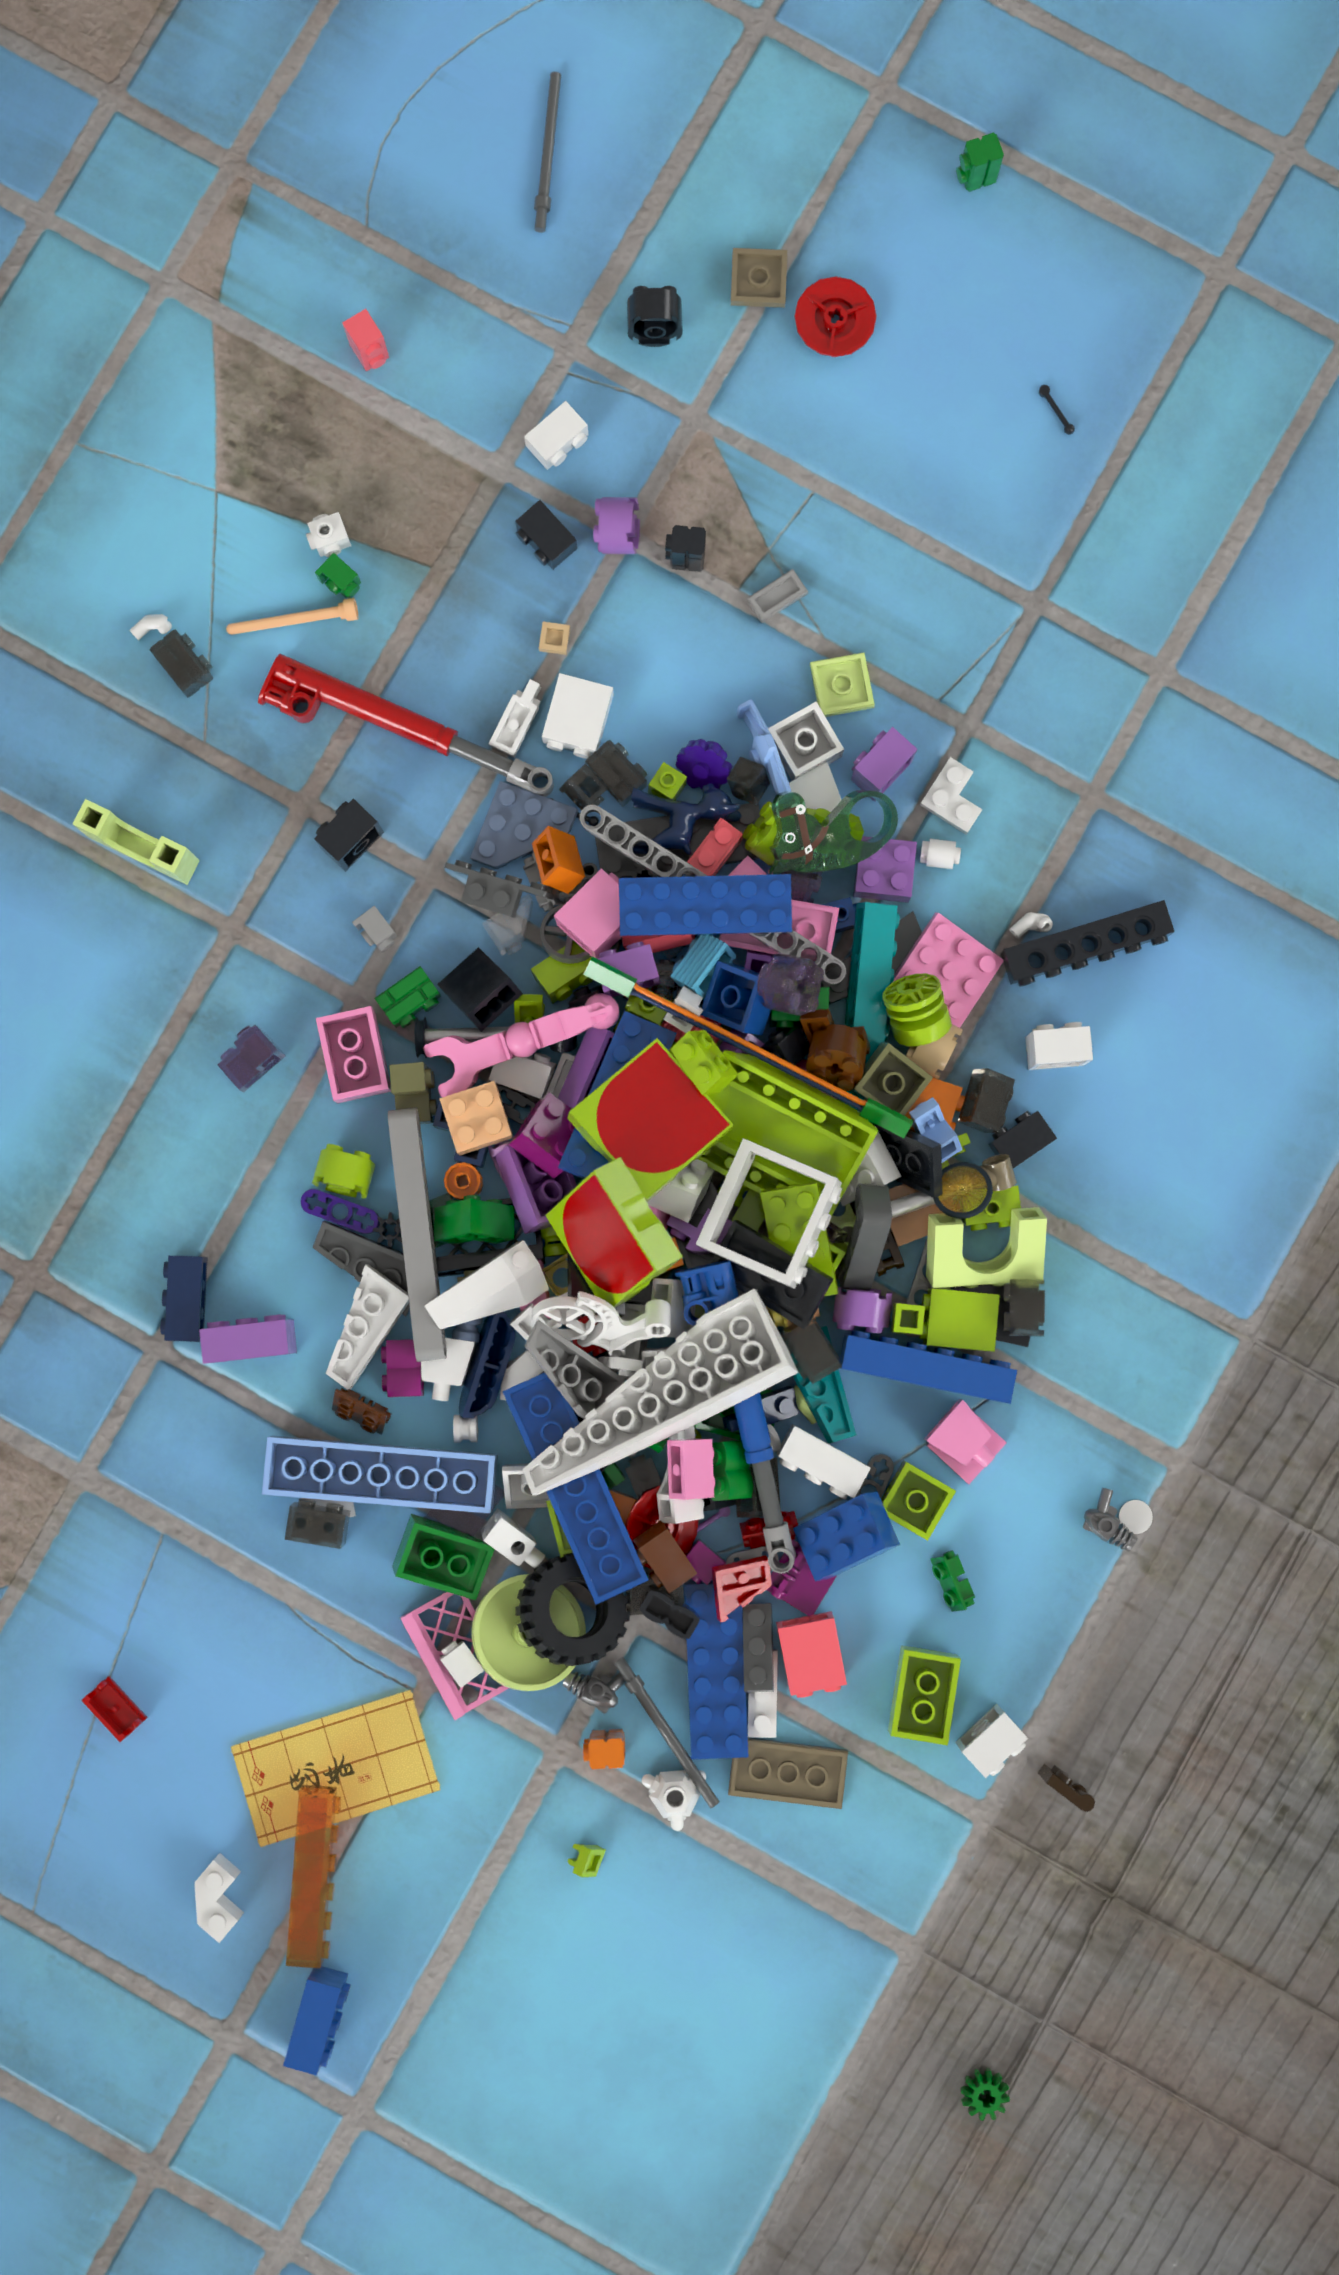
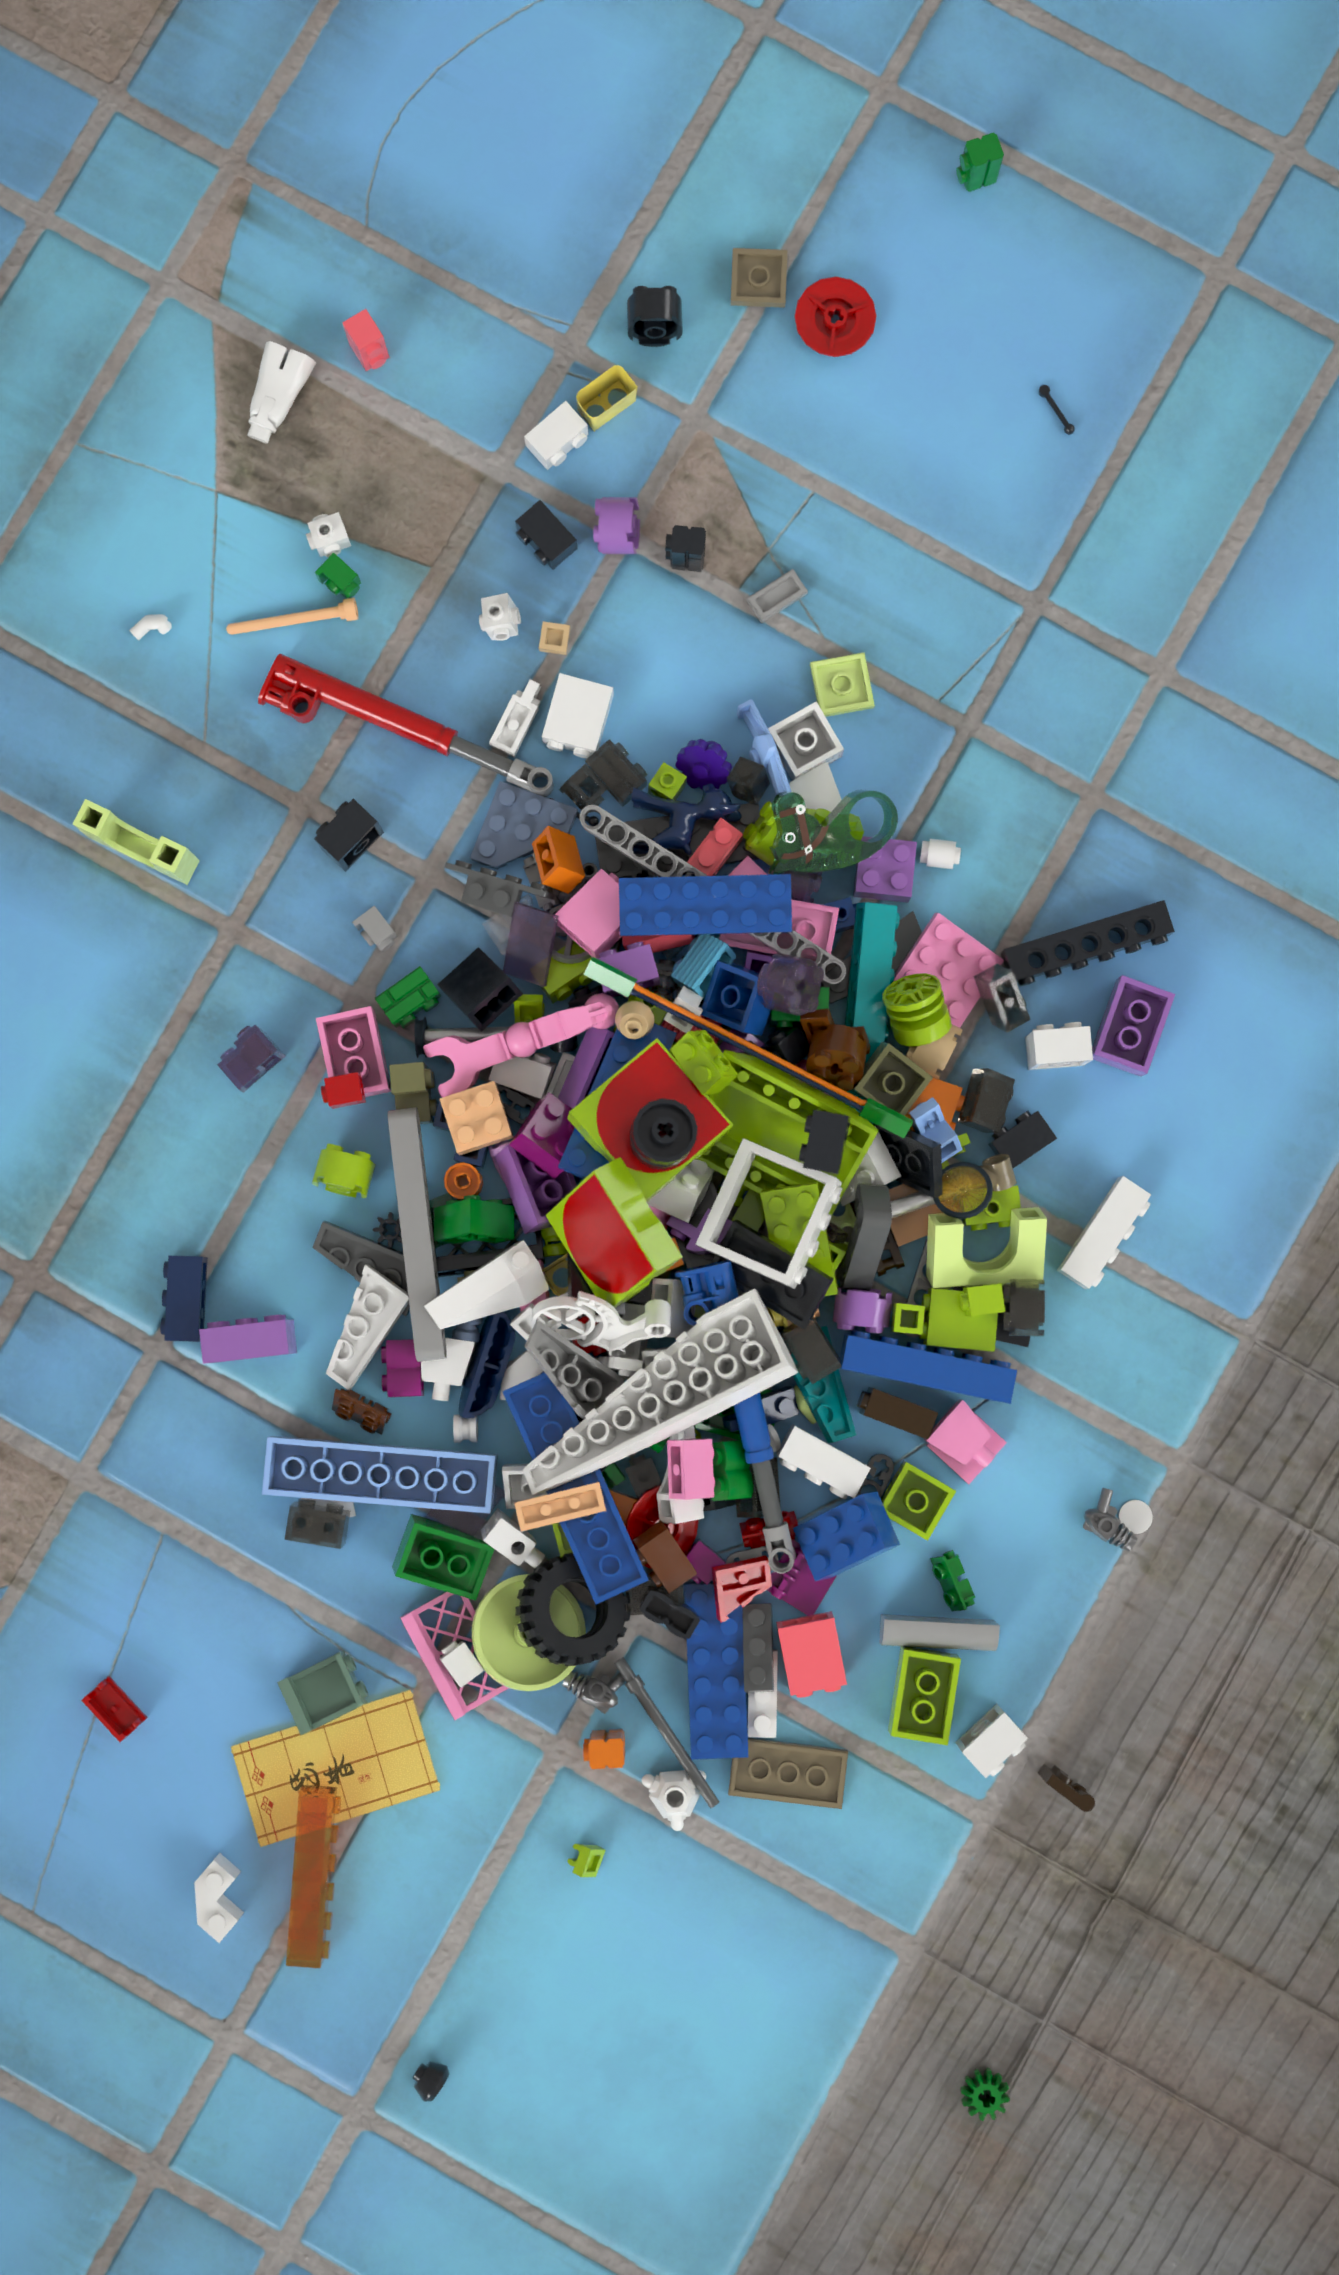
(181, 663): clear smoke brick -> none
(277, 386): none -> white piece
(317, 2020): blue brick -> none
(323, 1197): dark purple beam -> none
(323, 1692): none -> sand green panel
(343, 1090): none -> red brick
(430, 2080): none -> black cone
(499, 617): none -> white brick
(530, 944): none -> clear purple piece
(542, 200): dark grey bar -> none
(560, 1506): none -> light nougat plate
(589, 395): none -> light yellow piece
(634, 1020): none -> tan cone
(675, 1121): none -> black wheel
(722, 1512): medium lavender hinge -> none
(825, 1141): none -> black brick
(884, 763): medium lavender brick -> none
(897, 1412): none -> dark brown brick
(939, 1632): none -> light grey brick
(944, 797): white plate -> none
(982, 1299): none -> lime brick
(1002, 997): none -> clear smoke brick
(1033, 922): white arm -> none
(1104, 1233): none -> white brick
(1132, 1025): none -> medium lavender brick

